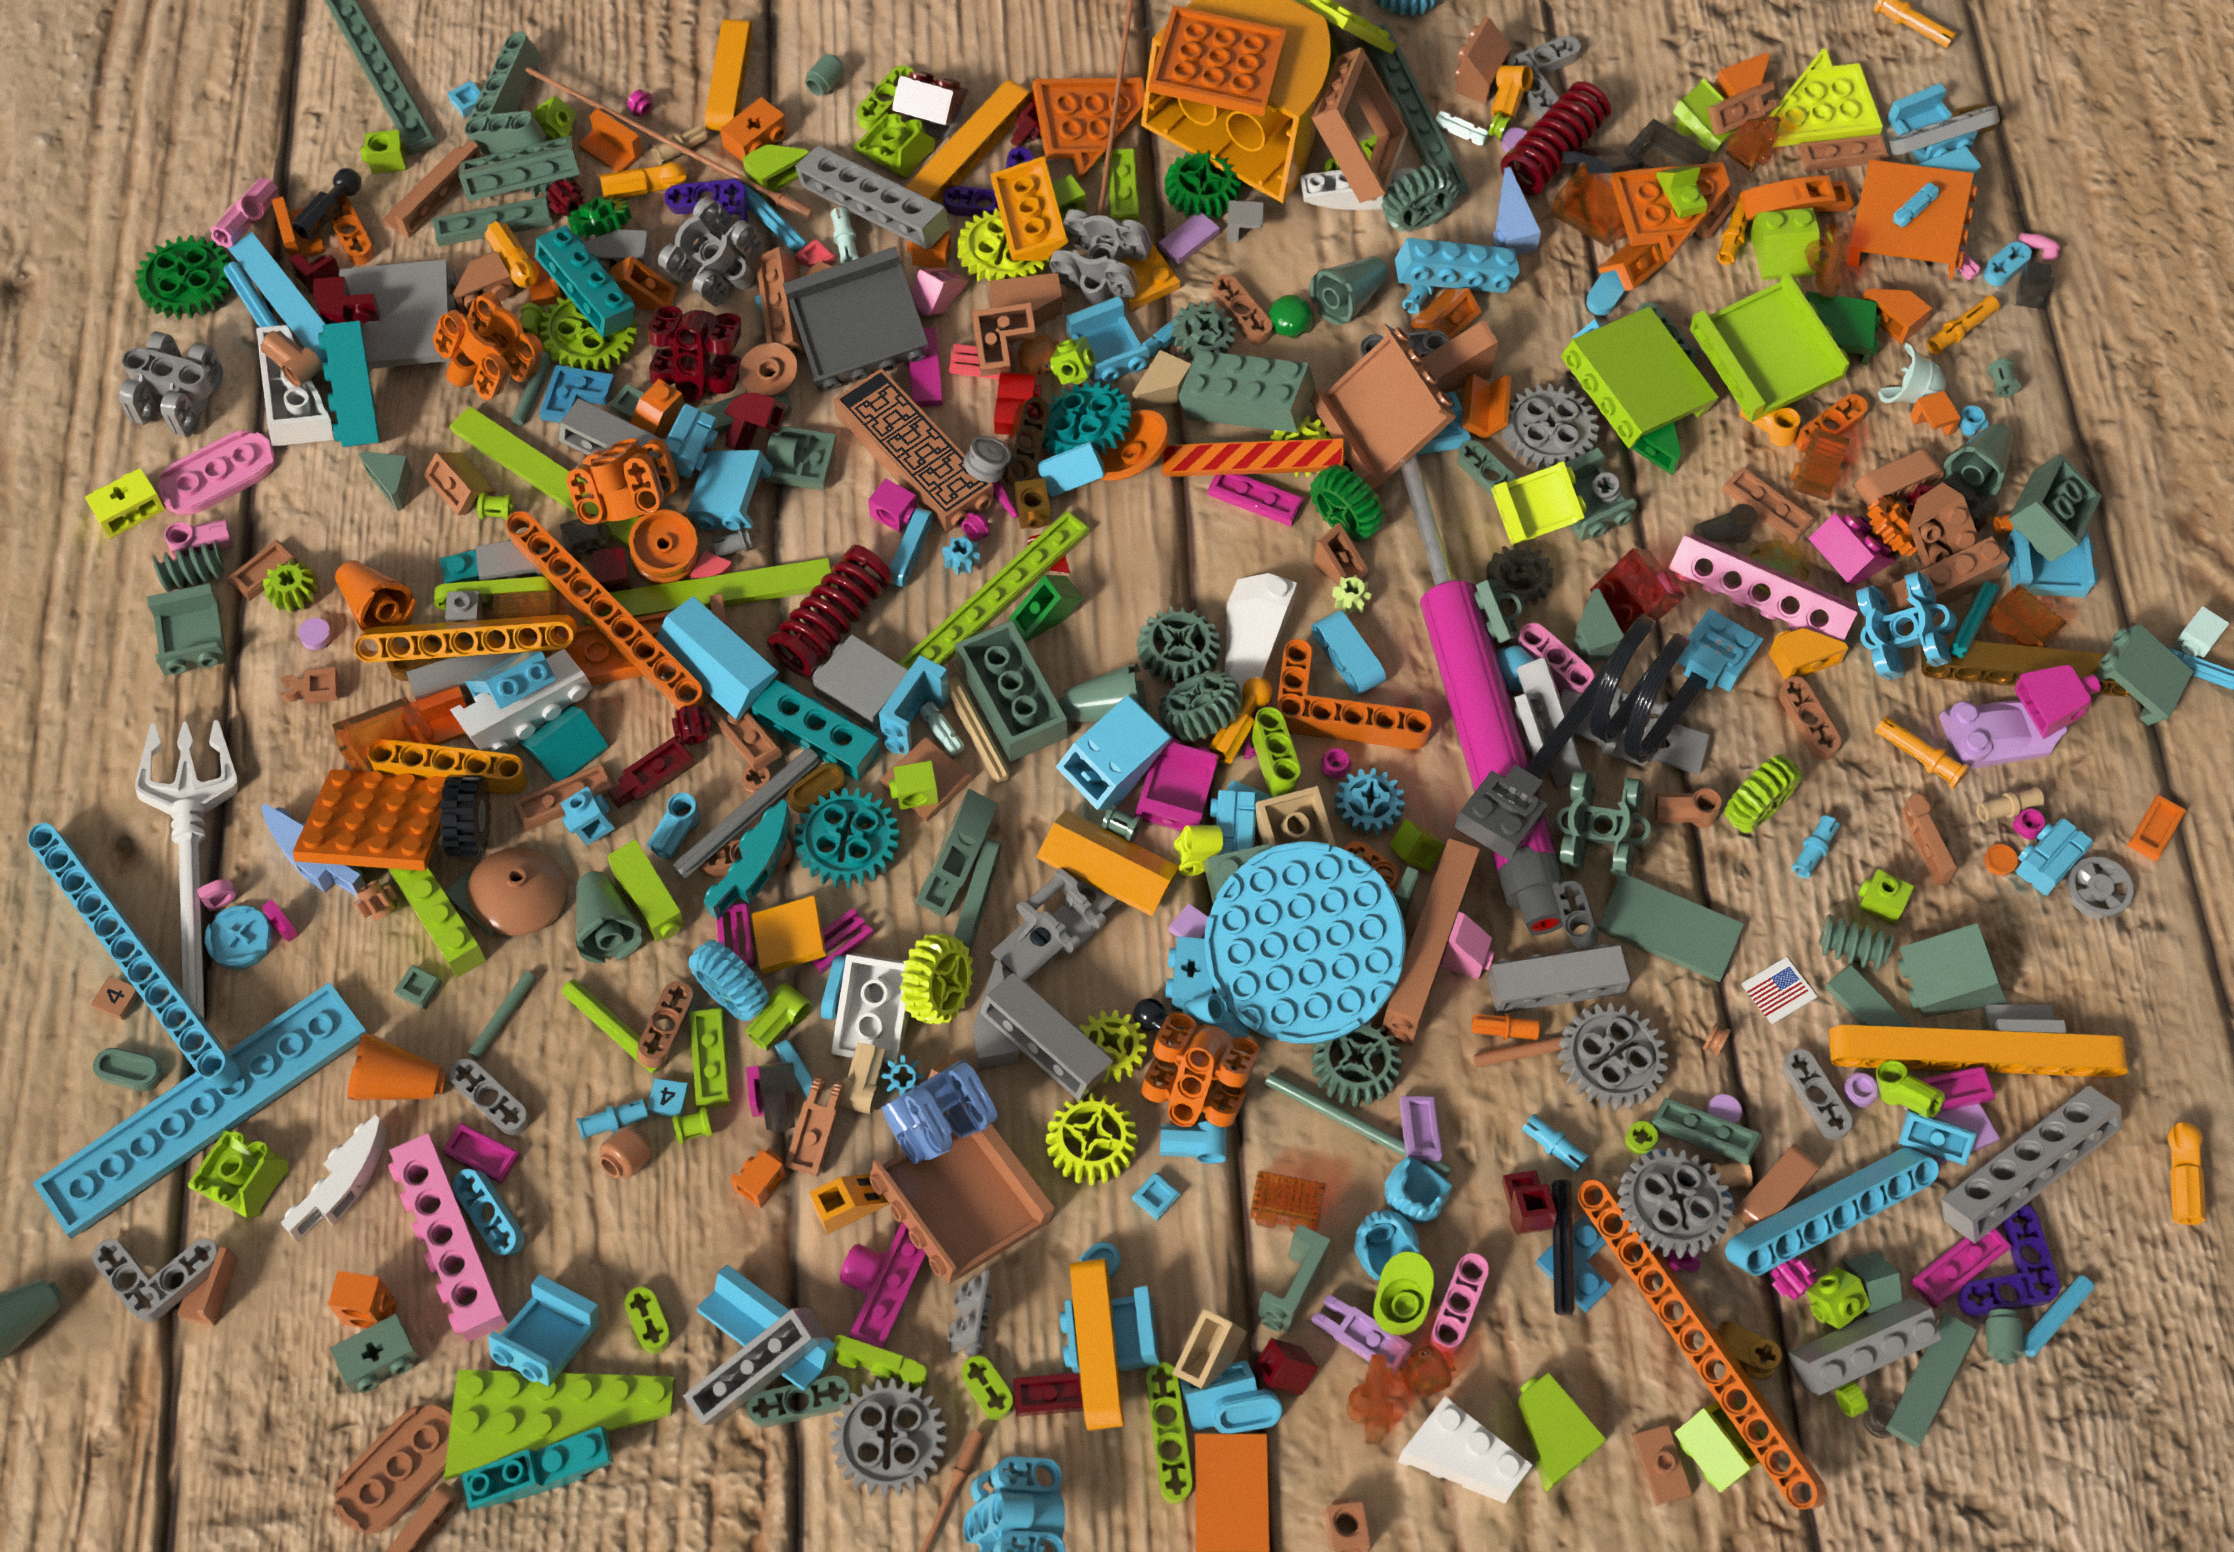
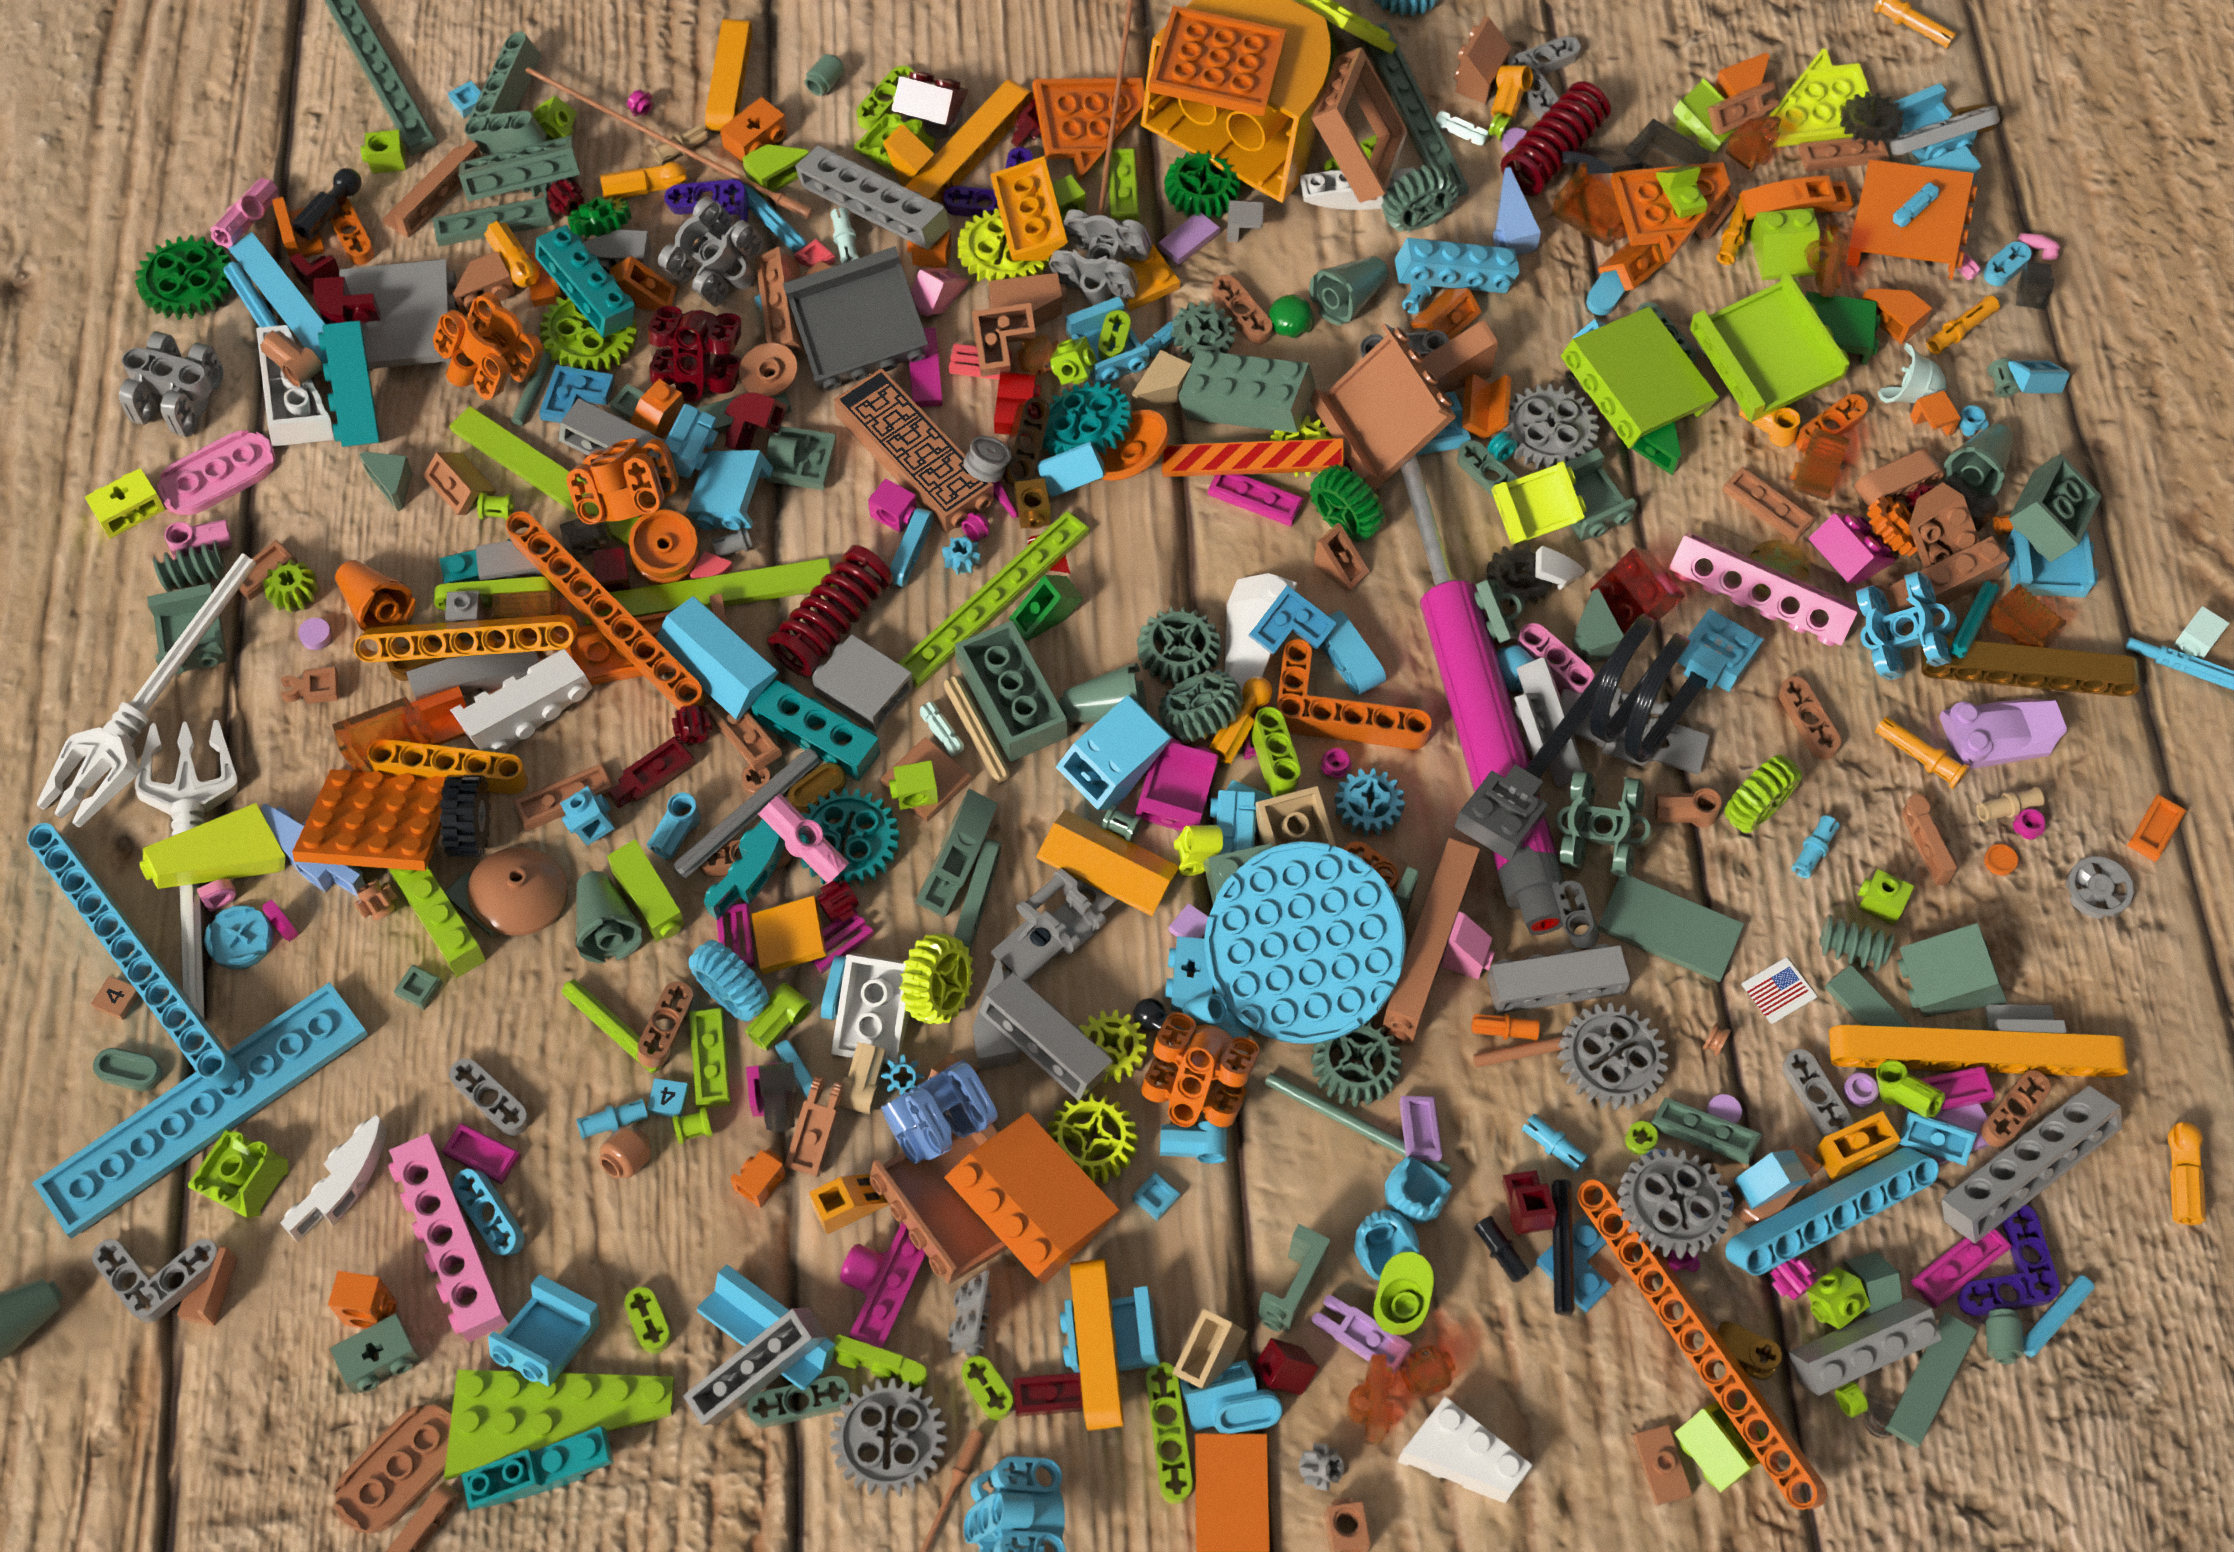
(112, 744): none -> white piece
(219, 849): none -> neon yellow slope
(392, 1073): orange cone -> none
(501, 1015): sand green bar -> none
(513, 678): medium azure panel -> none
(531, 318): lime bush -> none
(565, 744): teal slope -> none
(611, 142): orange panel -> none
(818, 853): none -> bright pink piece
(838, 901): none -> dark red gear
(906, 154): none -> light orange slope
(922, 683): medium azure panel -> none
(1032, 1196): none -> orange slope
(1107, 1251): medium azure tile -> none
(1108, 335): none -> lime beam
(1286, 1201): clear orange brick -> none
(1289, 614): none -> dark azure plate
(1321, 1466): none -> light grey gear
(1351, 595): yellowish green gear -> none
(1417, 845): lime panel -> none
(1465, 1290): bright pink beam -> none
(1501, 1249): none -> black axle
(1502, 446): none -> teal bush
(1556, 567): none -> white slope
(1556, 1430): lime slope -> none
(1613, 494): light grey bush -> none
(1725, 527): clear smoke piece -> none
(1771, 1178): none -> medium azure slope
(1805, 652): light orange slope -> none
(1857, 1145): none -> light orange brick
(1871, 118): none -> clear smoke gear
(2003, 1112): none -> nougat beam
(2039, 376): none -> medium azure slope
(2053, 856): medium azure brick -> none
(2055, 697): dark pink torso -> none
(2146, 672): sand green panel -> none

